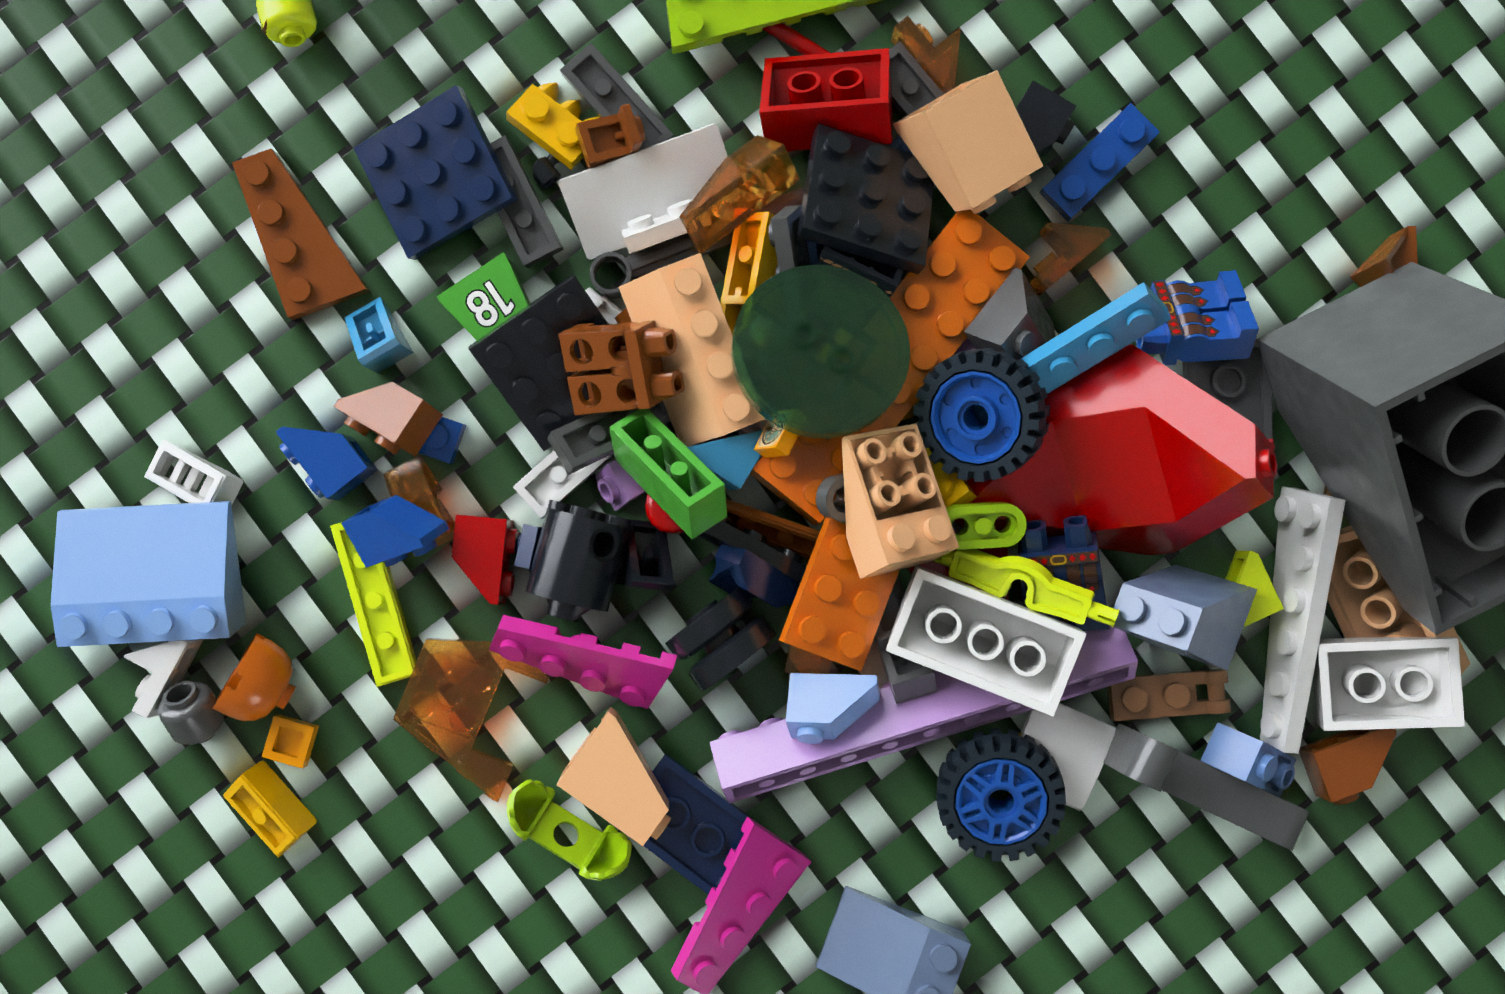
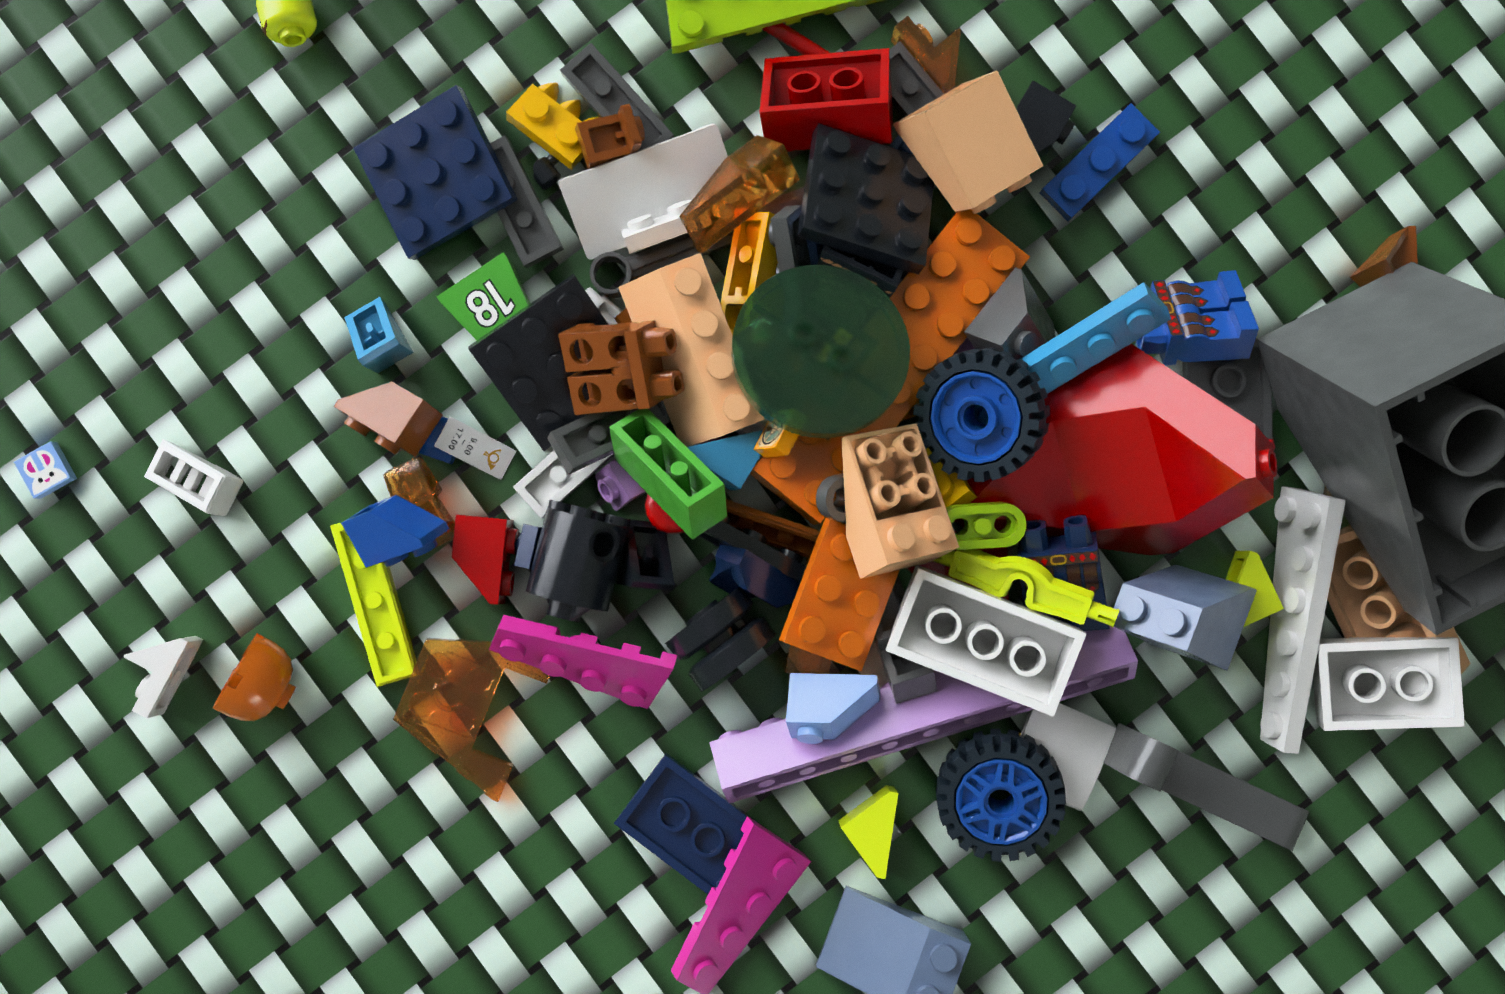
(45, 470): none -> tile
(146, 574): light blue slope -> none
(189, 713): dark grey head -> none
(270, 808): yellow slope -> none
(290, 741): light orange plate -> none
(300, 251): dark orange wing -> none
(330, 459): blue slope -> none
(475, 448): none -> white sticker
(535, 817): lime piece -> none
(616, 781): light nougat slope -> none
(871, 828): none -> neon yellow slope
(1071, 244): clear orange slope -> none
(1168, 695): medium nougat plate -> none
(1249, 760): medium blue slope -> none
(1346, 763): dark orange slope -> none

